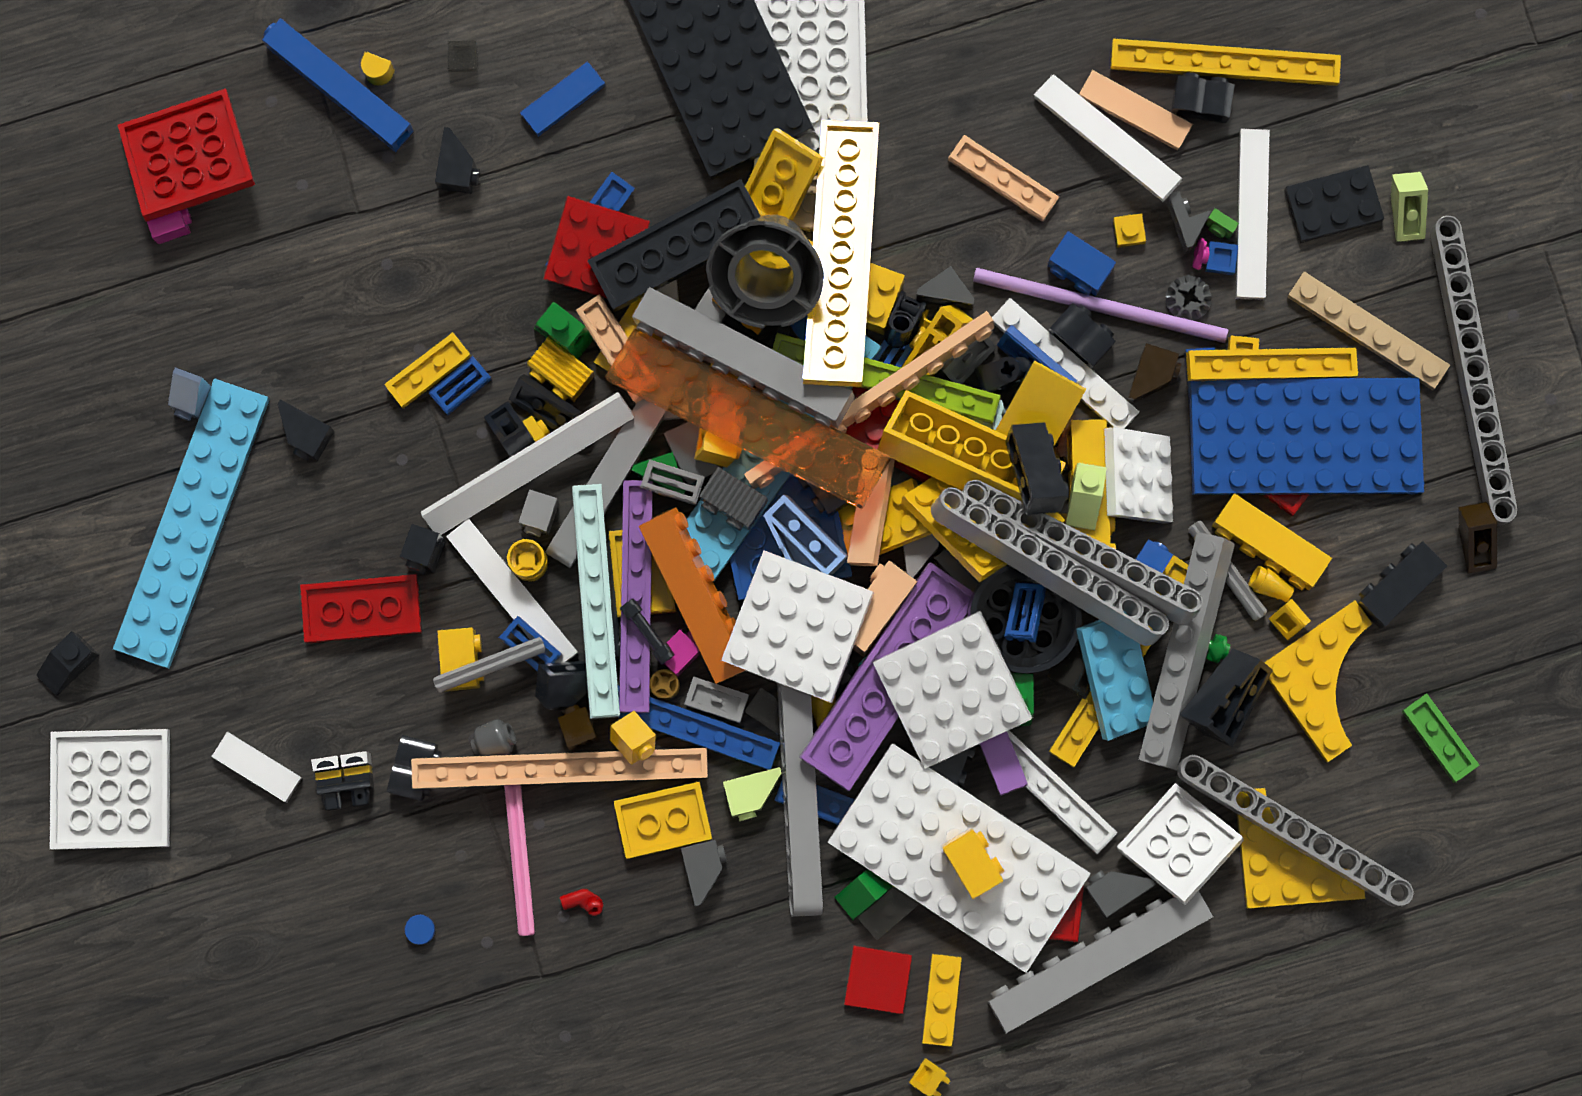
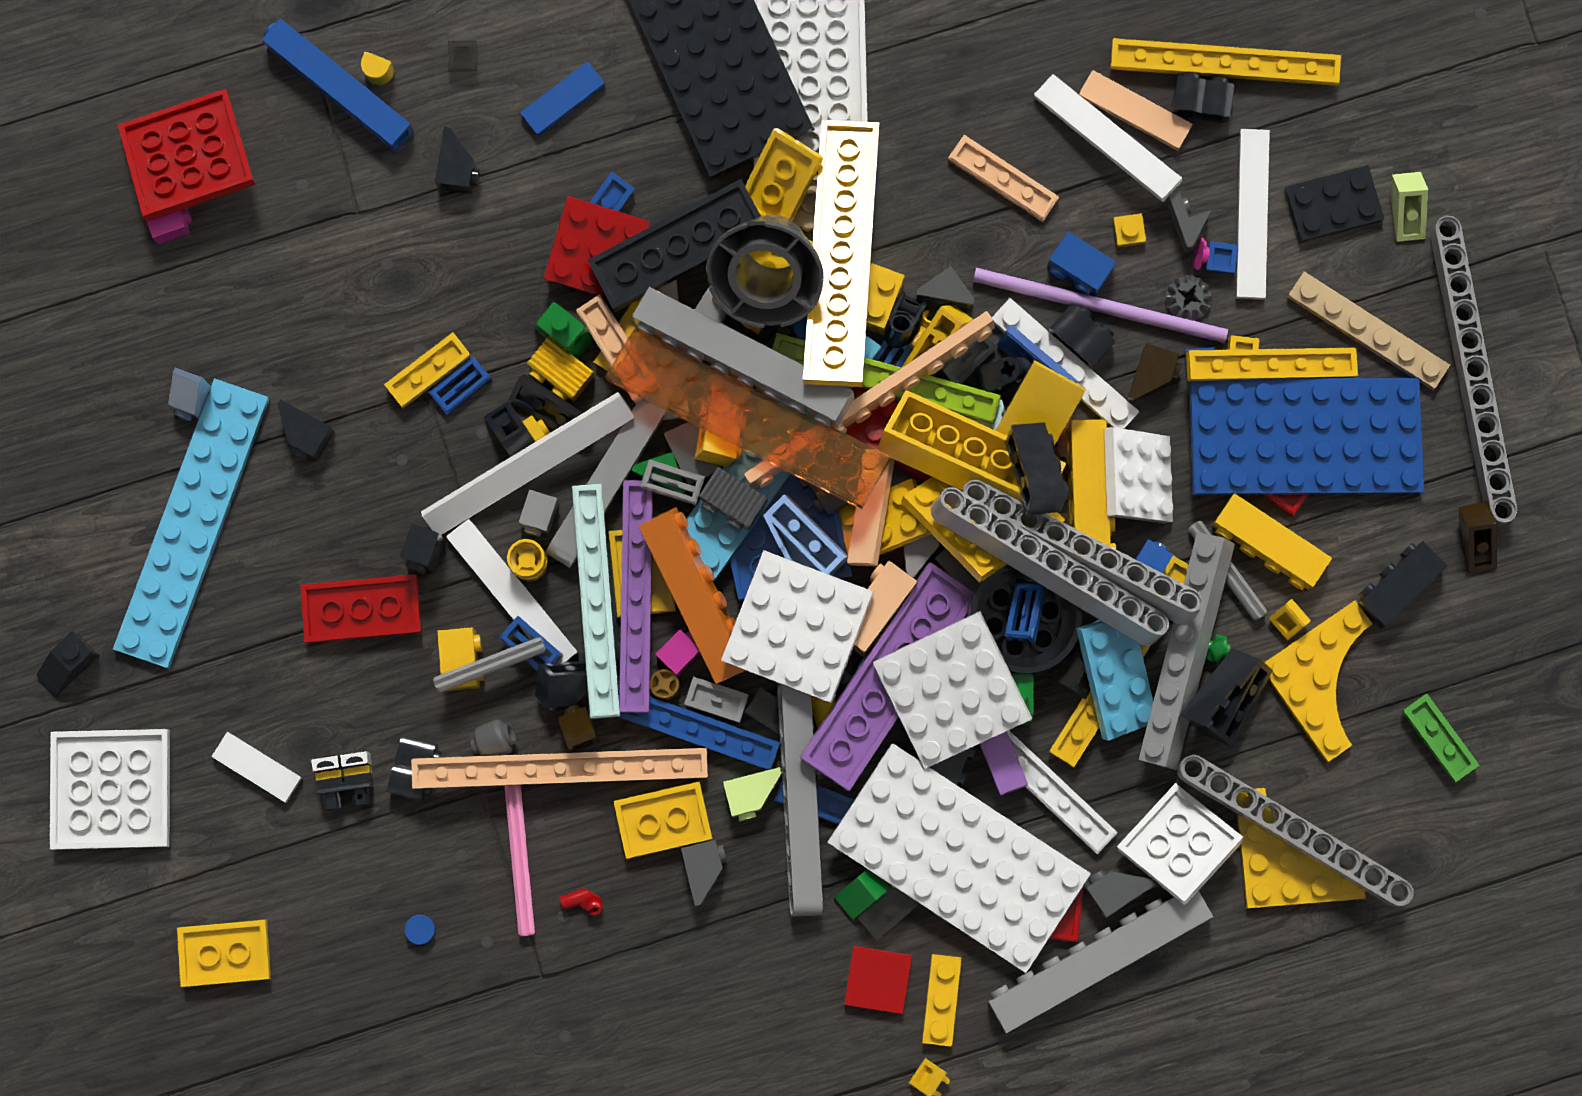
(223, 953): none -> yellow plate
(632, 611): black bar -> none
(633, 738): yellow brick -> none
(973, 863): yellow brick -> none
(1086, 496): yellowish green slope -> none
(1221, 225): bright green plate -> none
(1268, 583): yellow cone -> none

